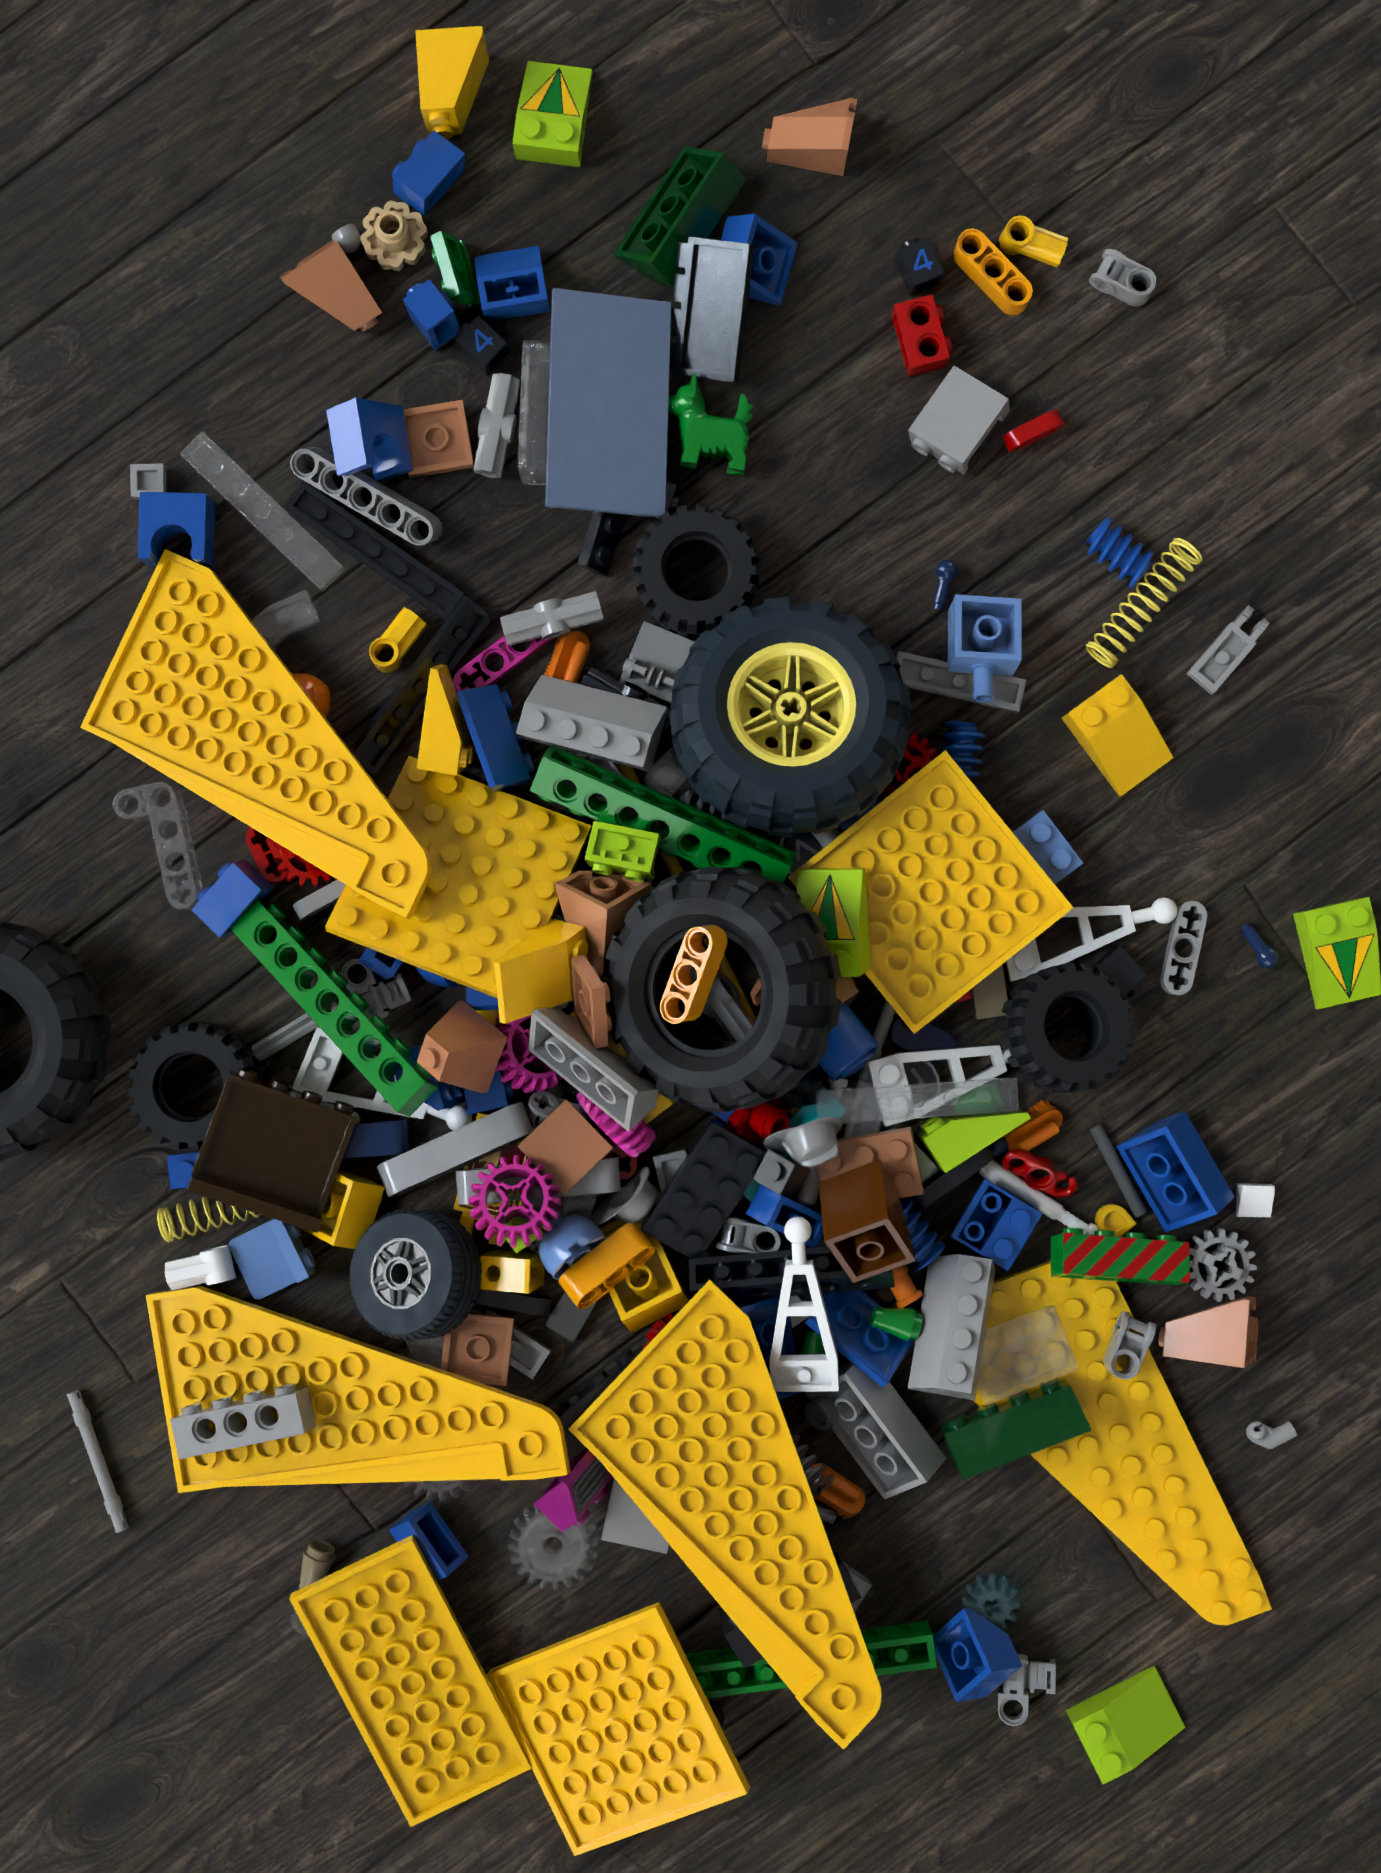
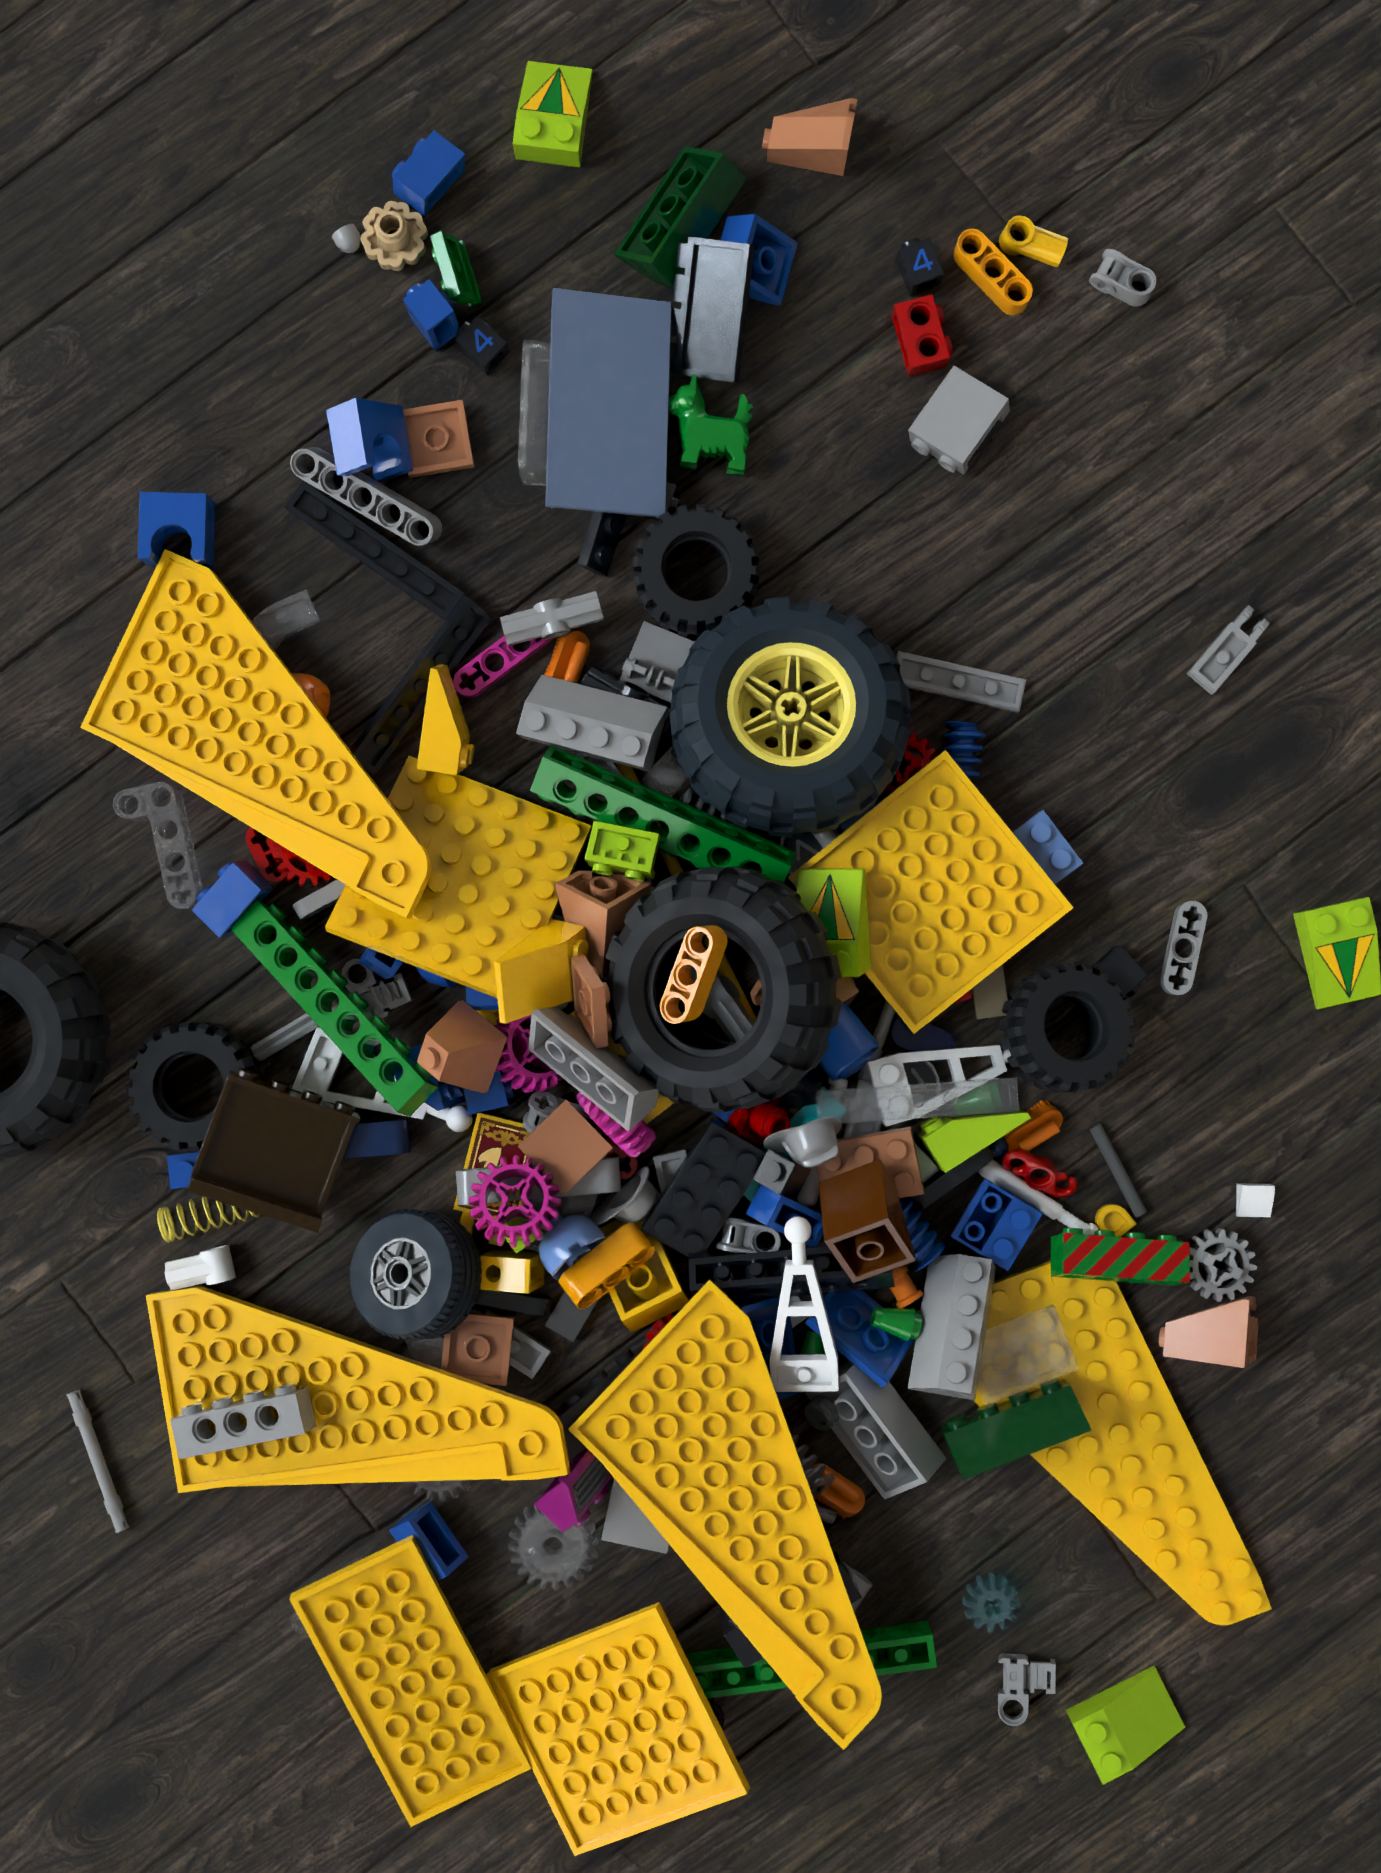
(147, 479): light grey plate -> none
(262, 511): clear tile -> none
(272, 1257): medium blue bracket -> none
(316, 1561): dark tan cone -> none
(334, 286): nougat slope -> none
(349, 1210): yellow slope -> none
(398, 637): yellow piece -> none
(449, 75): yellow slope -> none
(455, 1150): light grey beam -> none
(495, 737): blue slope -> none
(497, 425): light grey piece -> none
(511, 284): blue slope -> none
(946, 573): dark blue piece -> none
(974, 1655): blue slope -> none
(984, 639): medium blue brick -> none
(1028, 960): white plate -> none
(1033, 431): red beam -> none
(1111, 659): light yellow piece -> none
(1119, 552): blue piece -> none
(1119, 735): yellow slope -> none
(1128, 1343): light grey piece -> none
(1175, 1172): blue slope -> none
(1265, 954): dark blue piece -> none
(1269, 1437): light grey arm -> none

